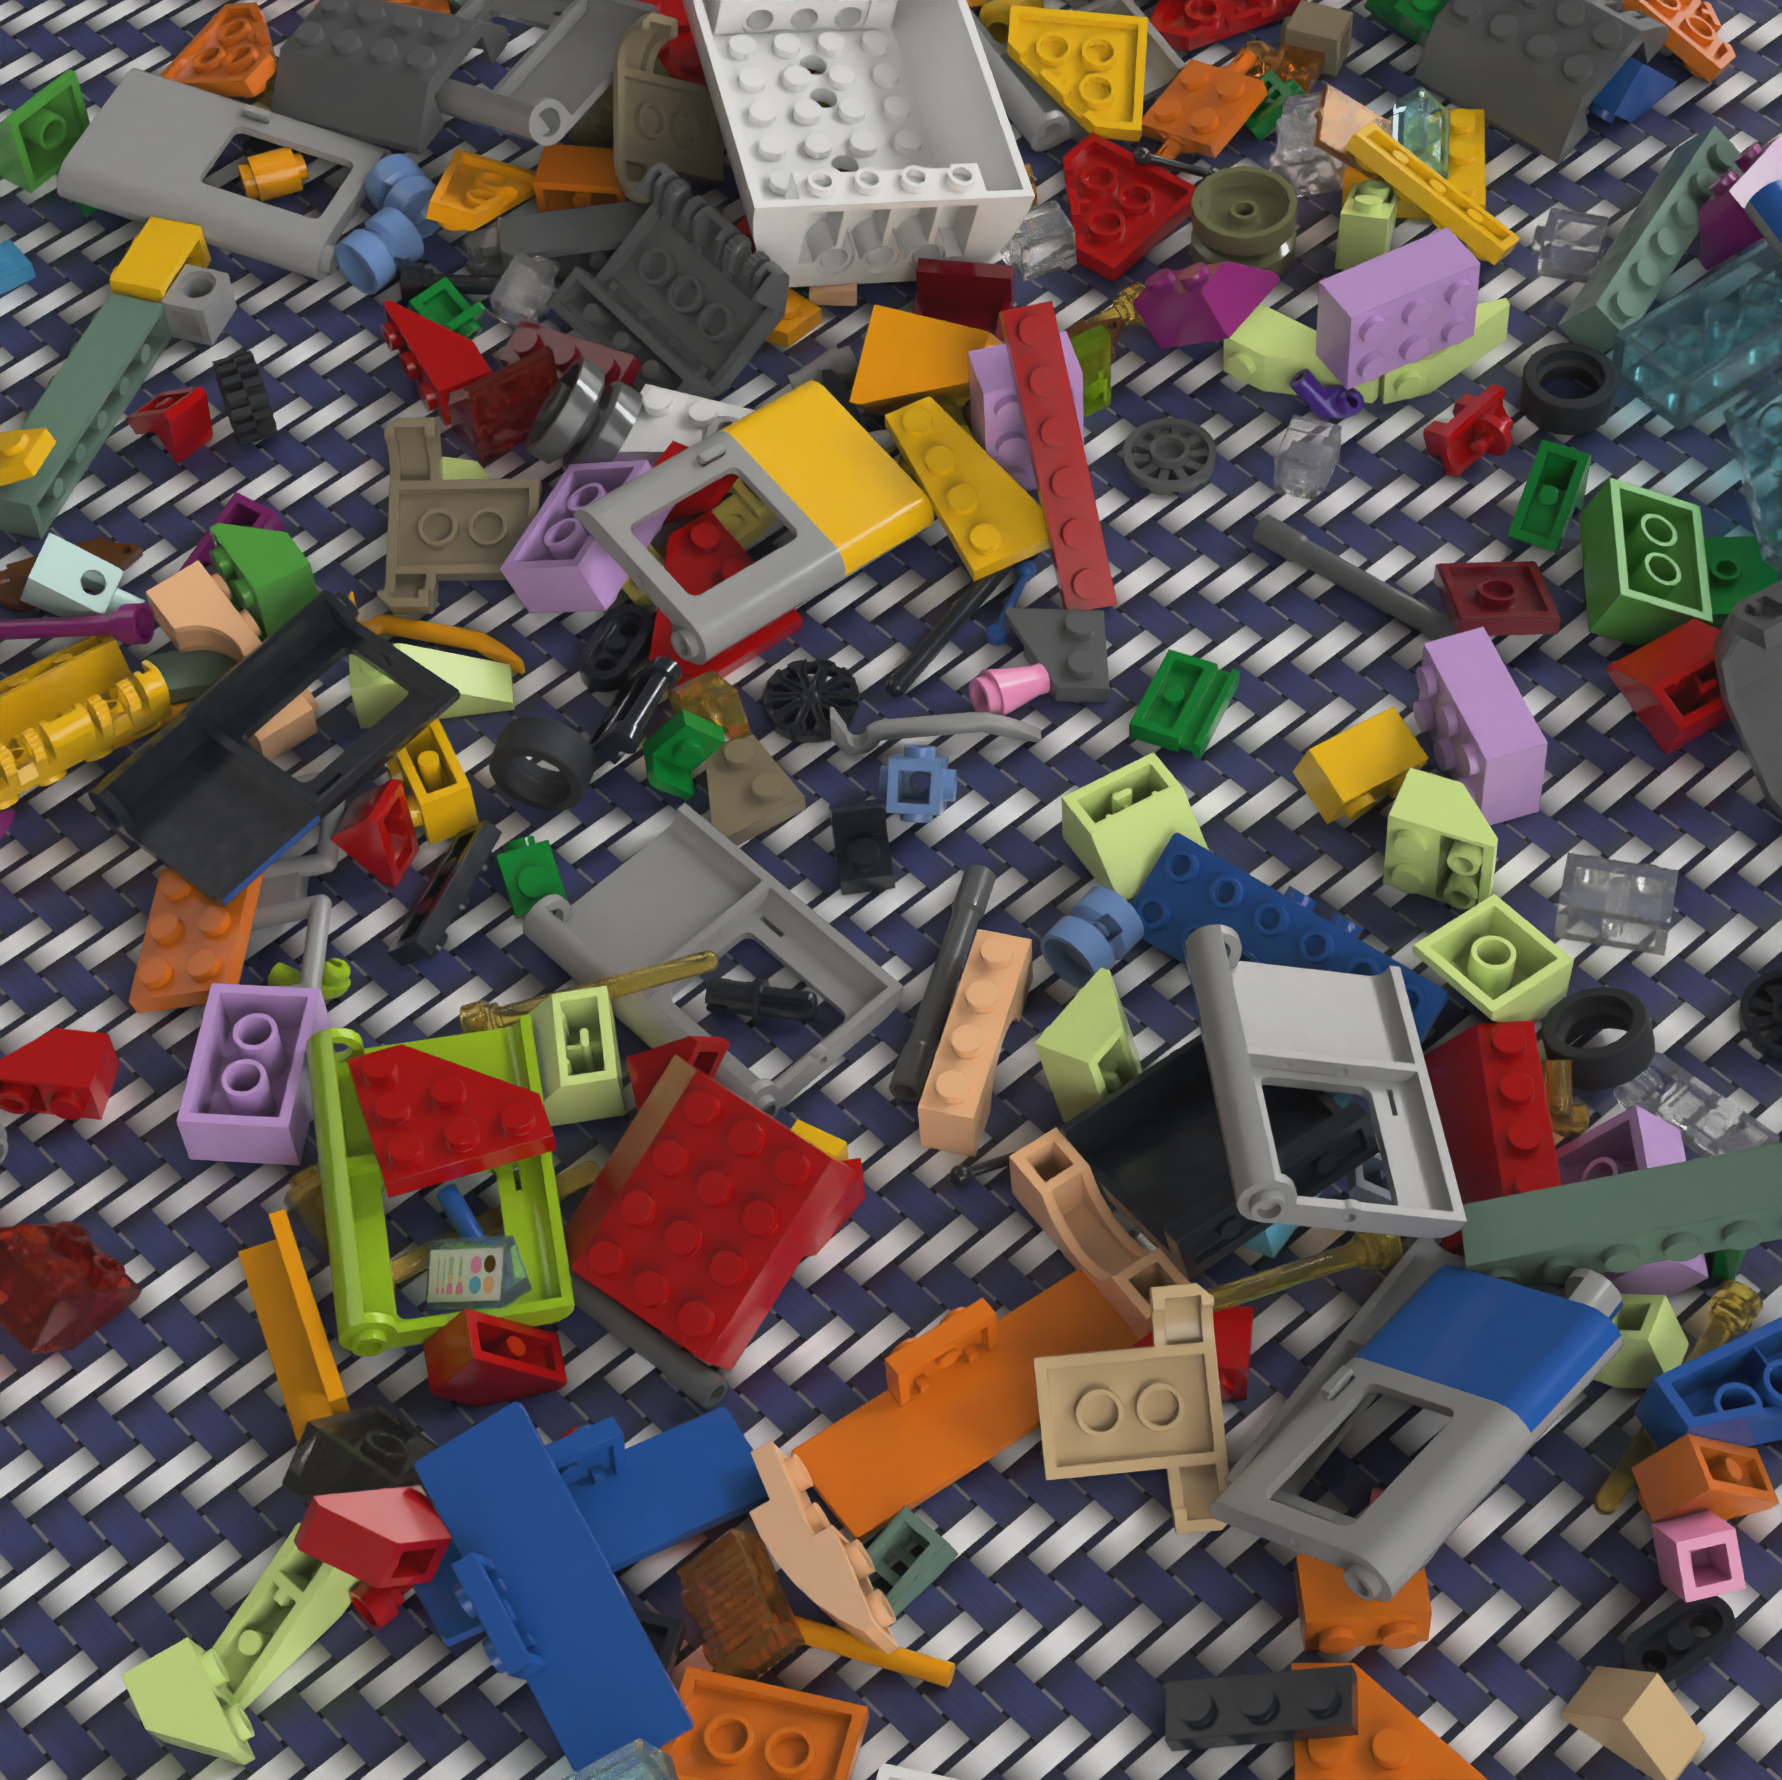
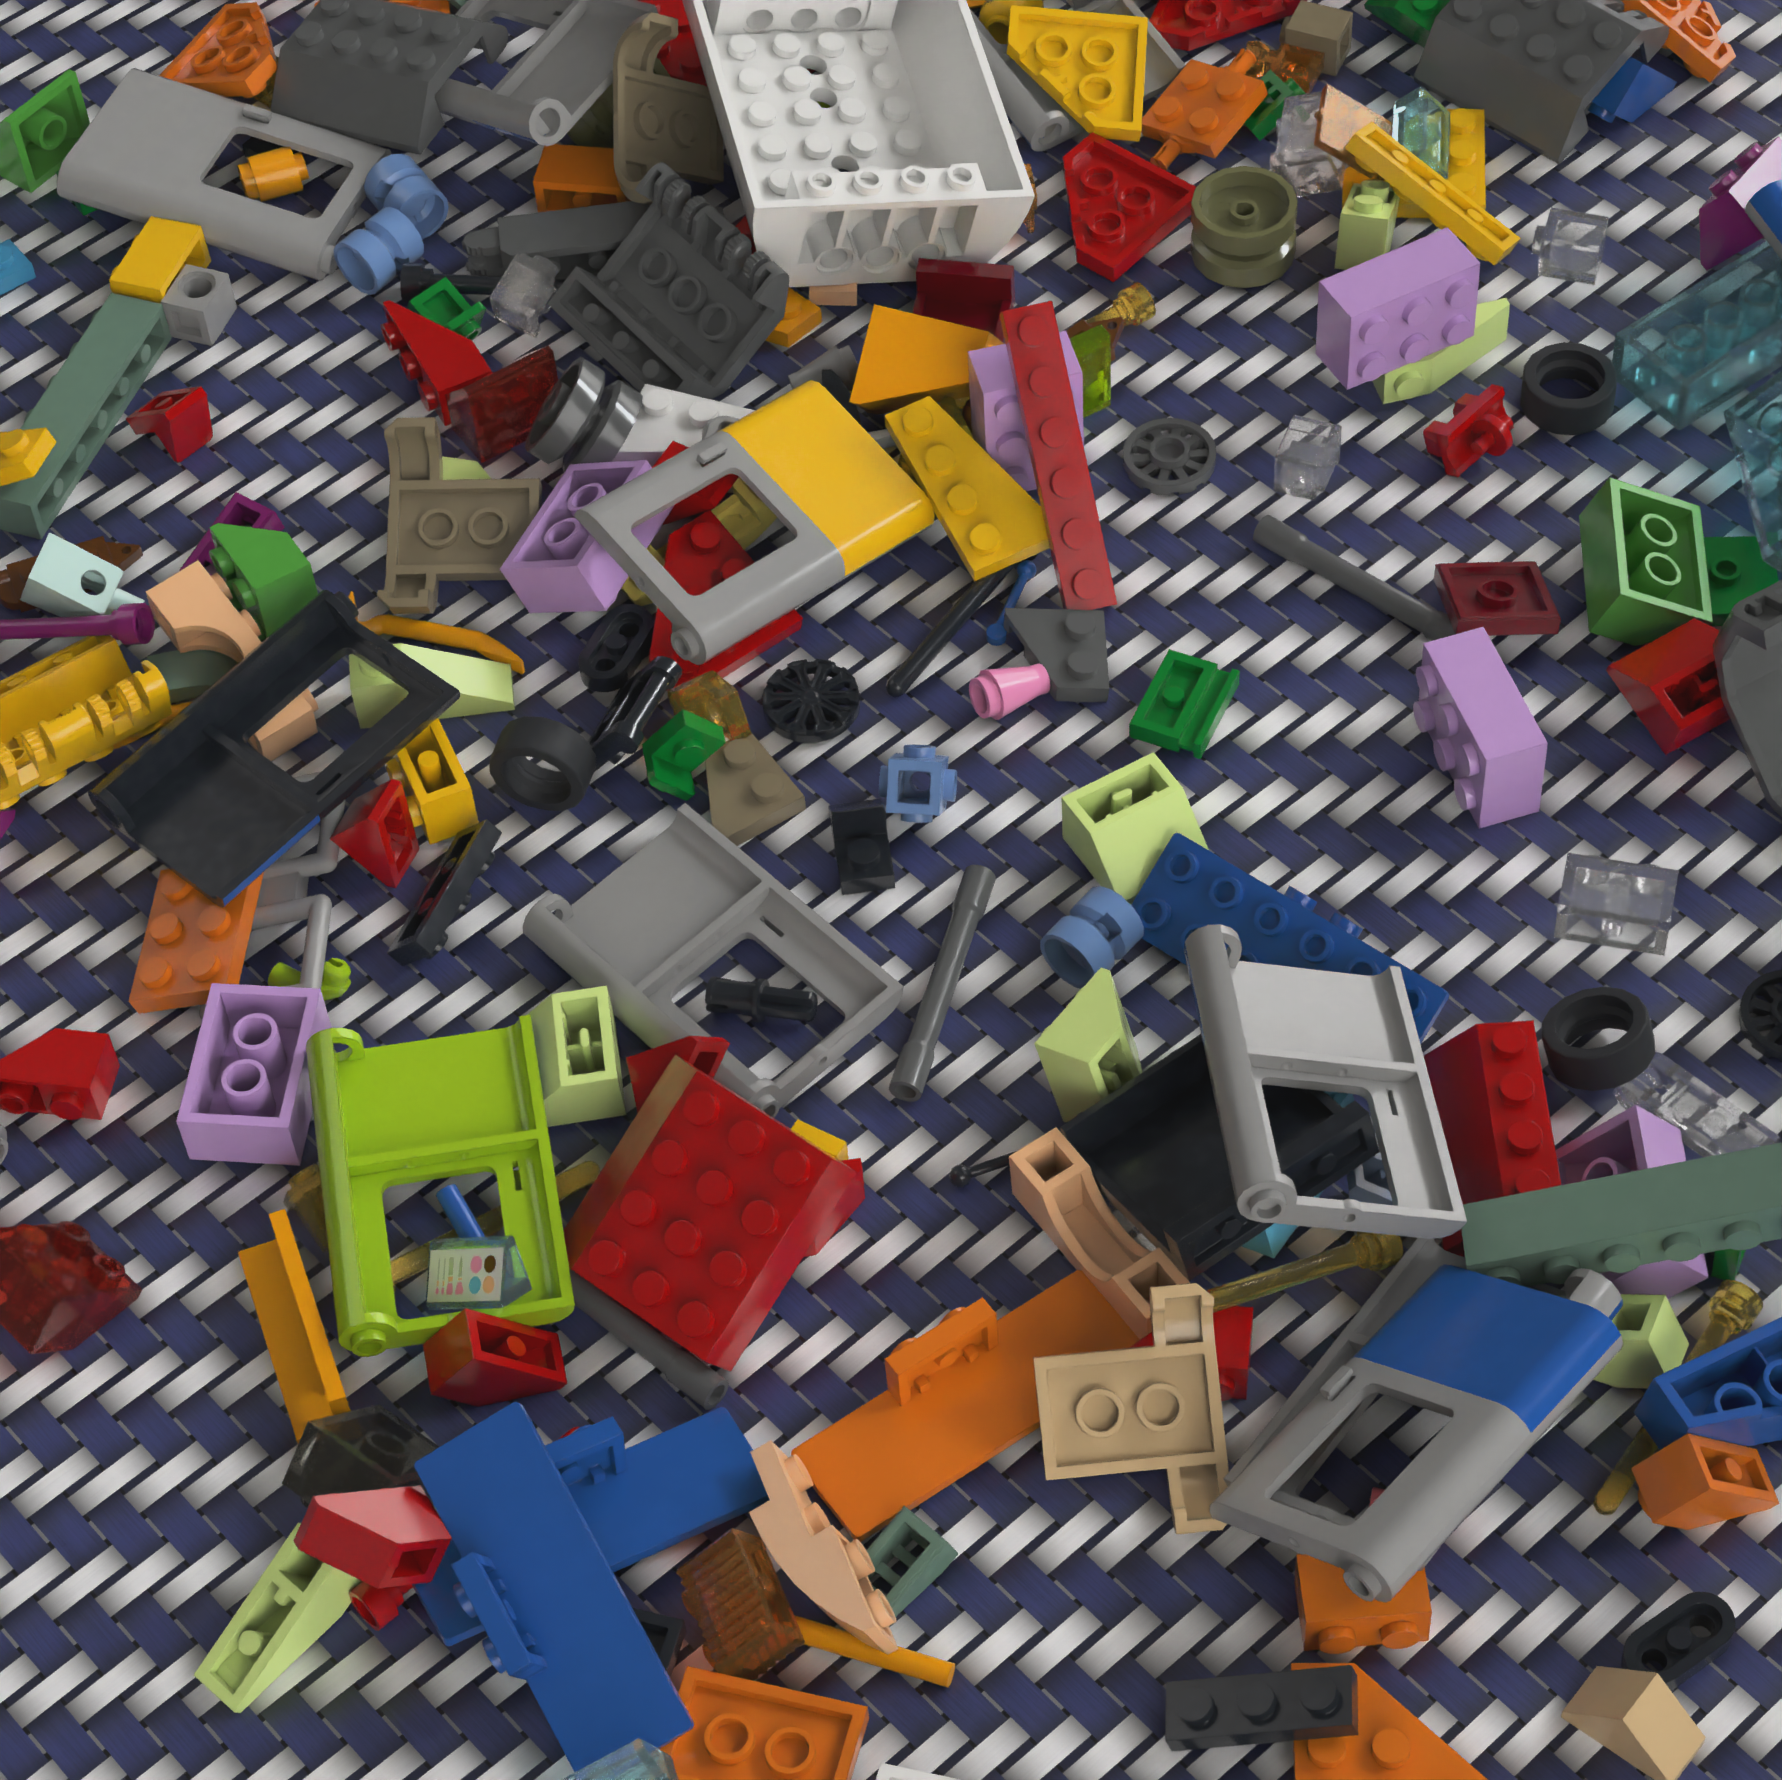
(186, 1705): yellowish green slope -> none
(245, 398): black tyre -> none
(443, 1119): red plate -> none
(477, 191): light orange wing -> none
(484, 1016): clear yellow piece -> none
(528, 873): green bracket -> none
(568, 348): plate -> none
(928, 726): light grey piece -> none
(964, 1068): light nougat arch -> none
(1041, 243): clear brick -> none
(1143, 156): black hinge -> none
(1201, 301): magenta slope -> none
(1273, 349): yellowish green slope -> none
(1326, 400): dark purple arm -> none
(1360, 766): yellow brick -> none
(1439, 842): yellowish green slope -> none
(1499, 962): yellowish green slope -> none
(1551, 496): green slope -> none
(1564, 1115): clear yellow arm -> none
(1649, 243): sand green brick -> none
(1698, 1556): bright pink brick -> none

